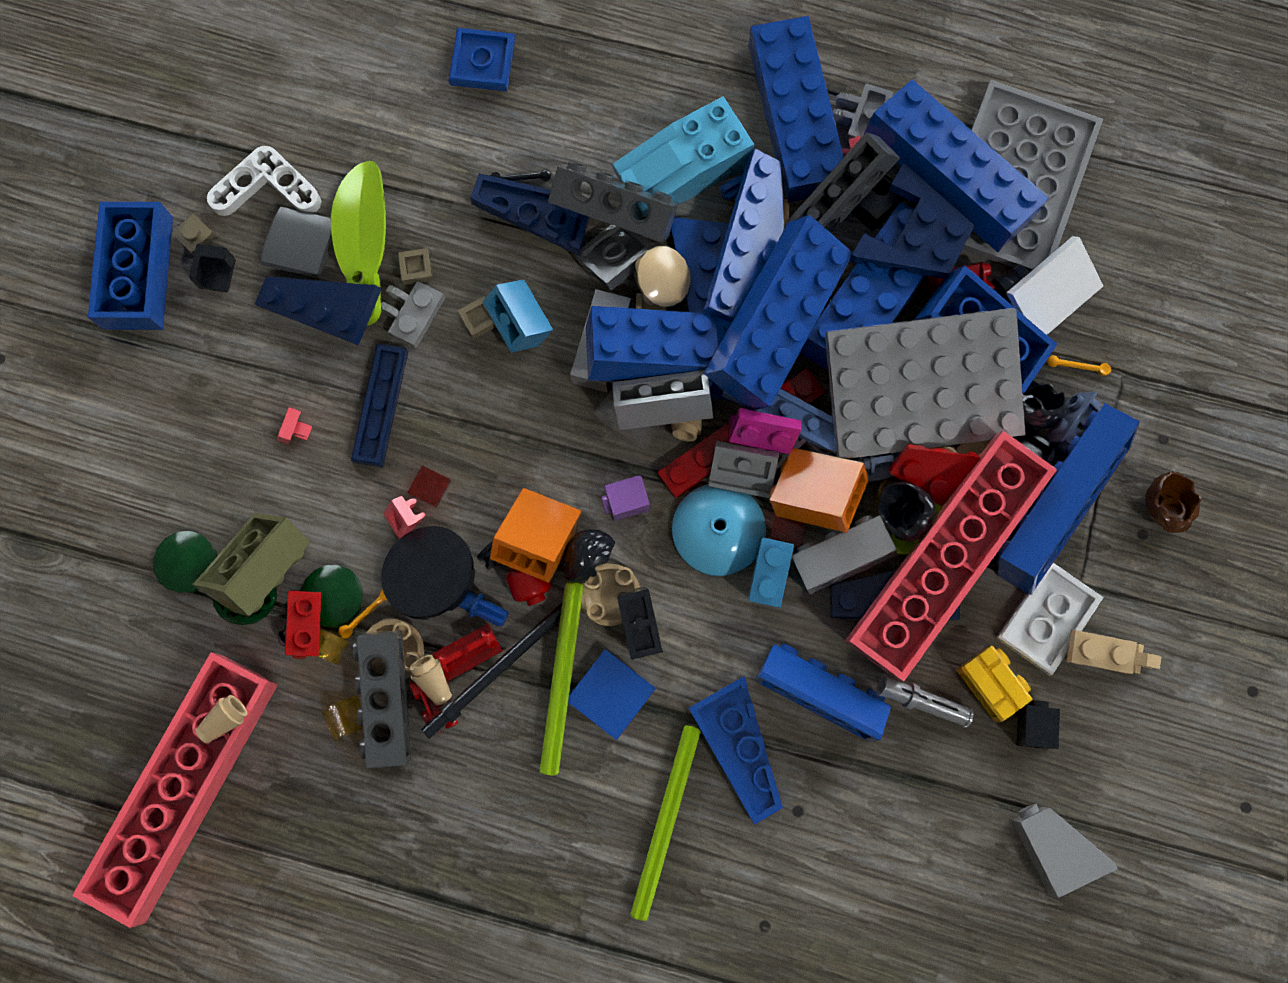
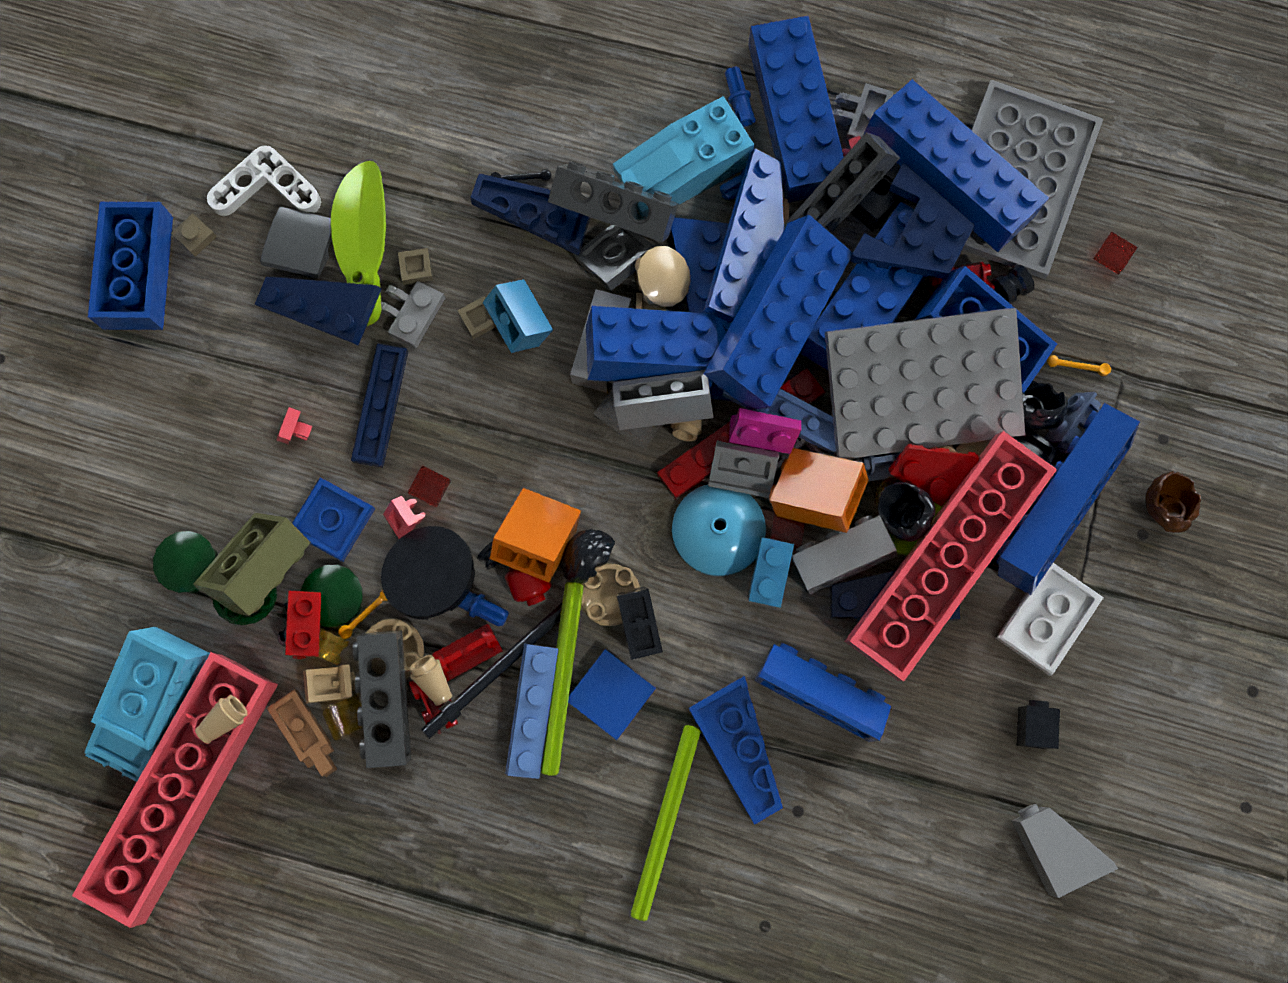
(142, 698): none -> medium azure piece
(212, 268): black panel -> none
(303, 732): none -> medium nougat hinge
(328, 684): none -> tan bracket
(332, 519): none -> blue tile
(482, 59): blue plate -> none
(531, 711): none -> medium blue plate
(626, 498): medium lavender brick -> none
(739, 97): none -> blue axle
(913, 697): light grey pin -> none
(995, 684): yellow brick -> none
(1056, 286): white tile -> none
(1109, 653): tan hinge -> none
(1115, 253): none -> clear red tile

